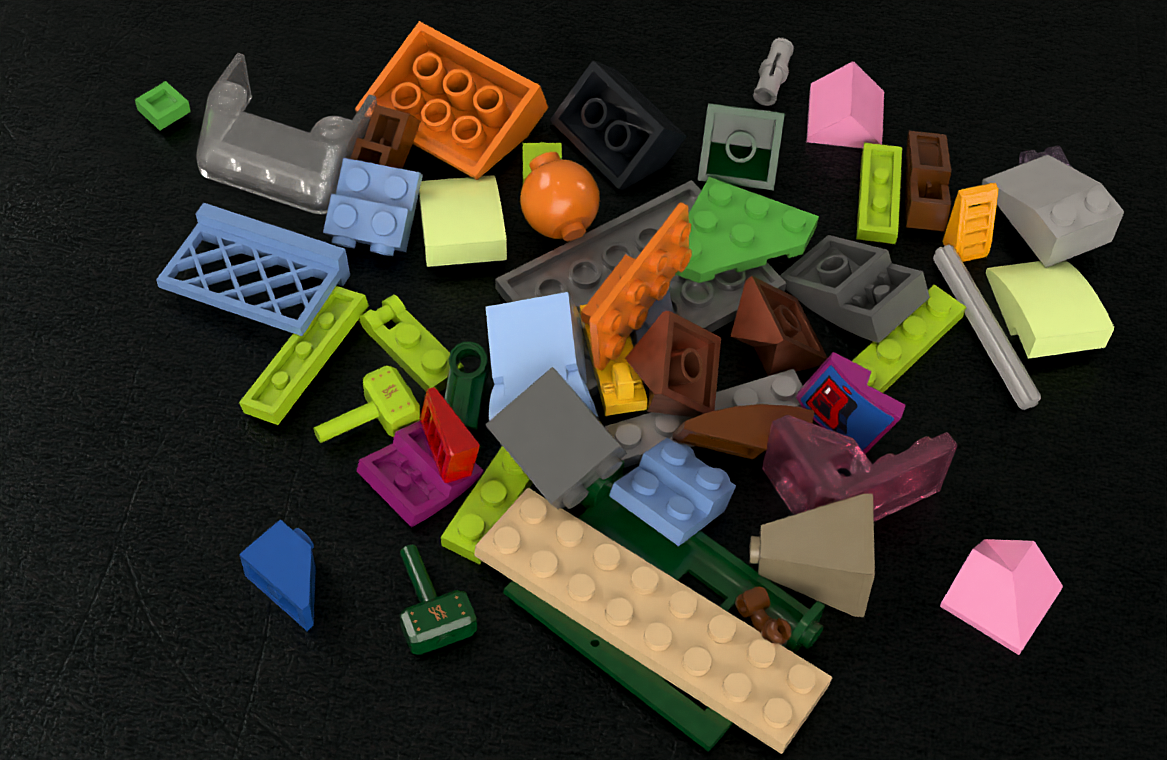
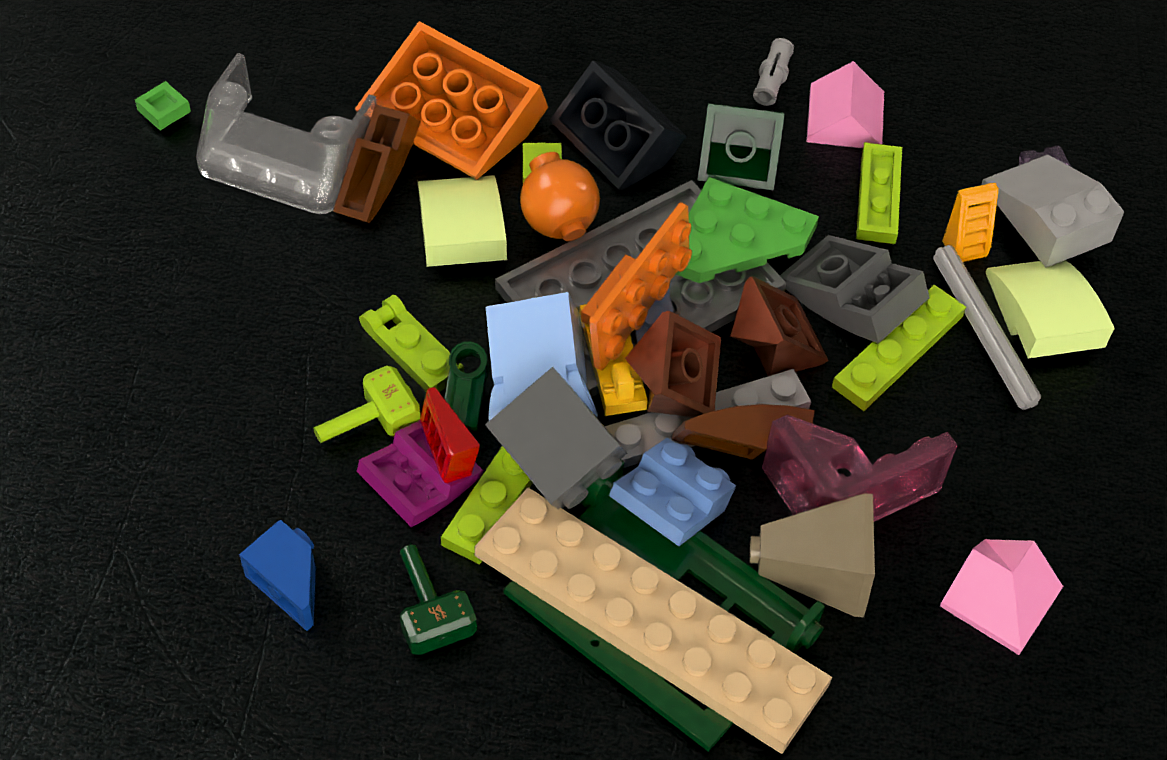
(269, 247): medium blue fence -> none
(303, 357): lime plate -> none
(373, 207): medium blue plate -> none
(753, 605): reddish brown arm -> none
(847, 404): slope -> none
(927, 181): reddish brown slope -> none

